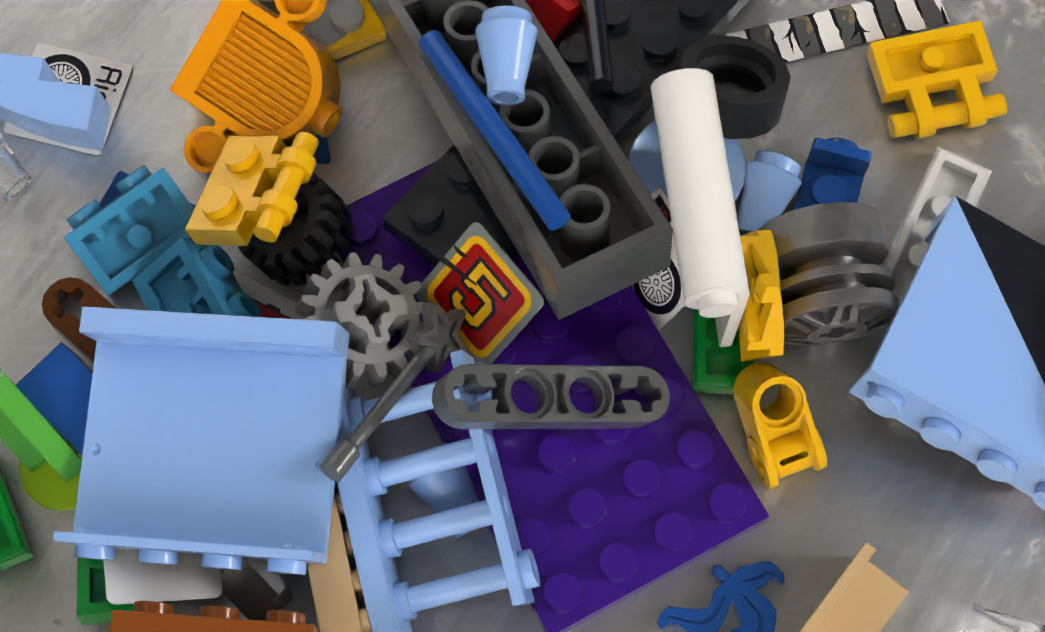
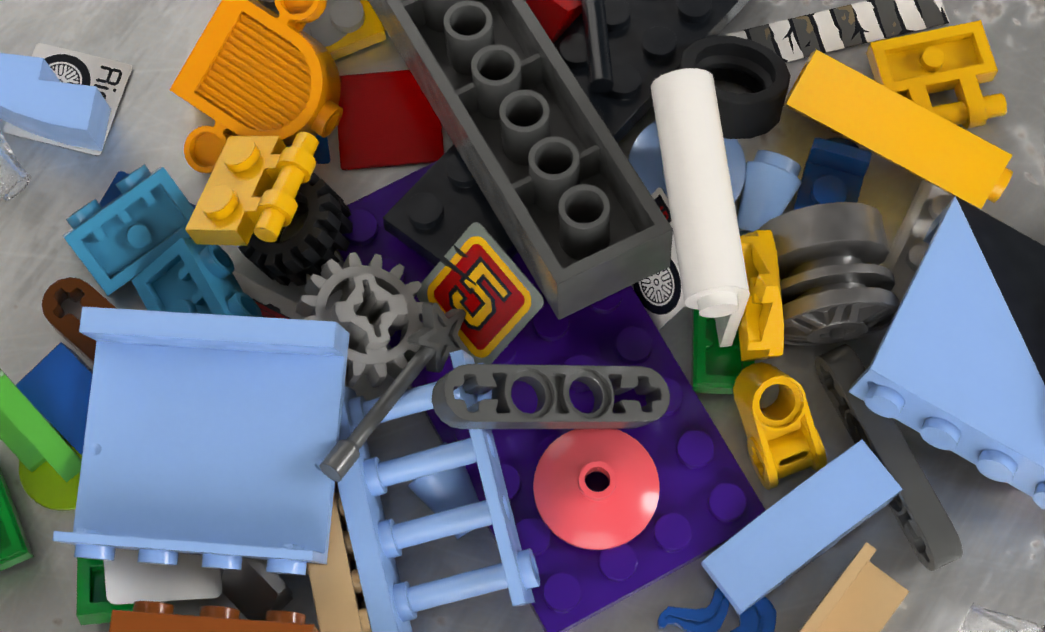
(386, 122): none -> red sticker
(494, 130): blue bar -> none
(506, 50): light blue cone -> none
(590, 517): none -> coral dish
(801, 526): none -> light blue slope
(899, 130): none -> yellow slope
(917, 505): none -> dark grey beam

